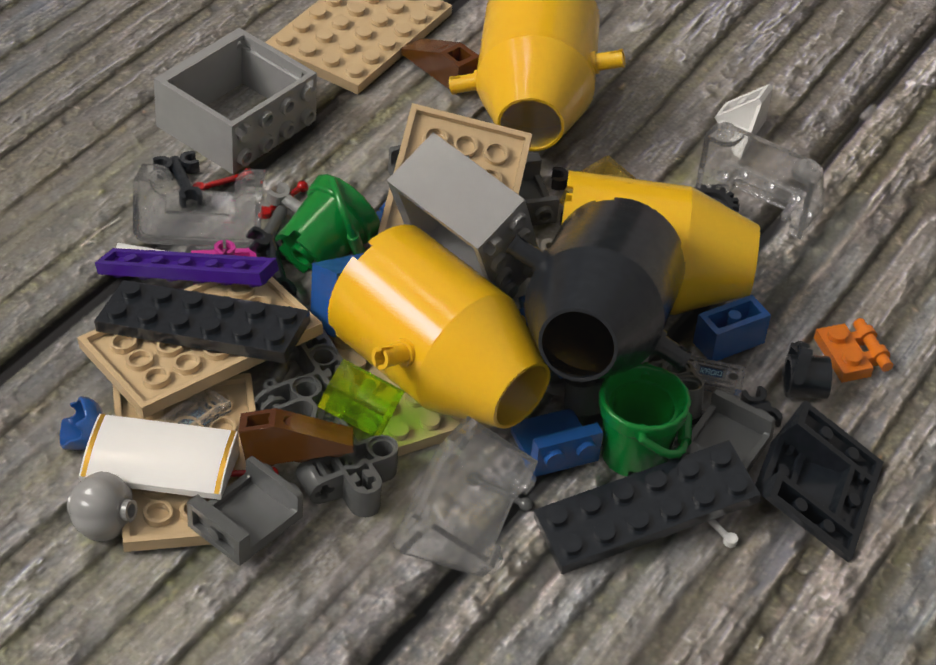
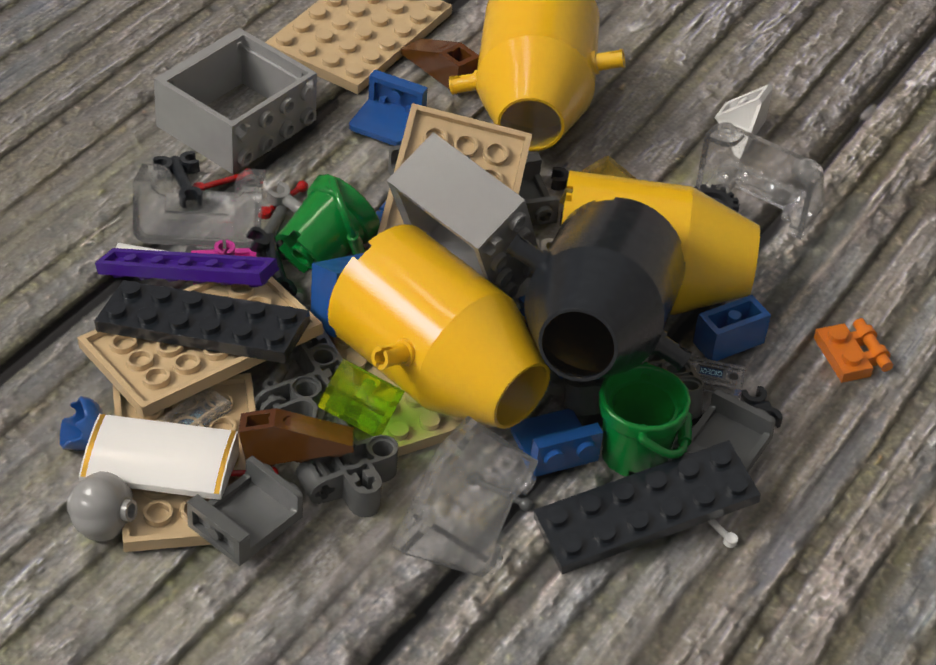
(388, 107): none -> blue bracket
(806, 373): black piece -> none
(820, 479): black slope -> none

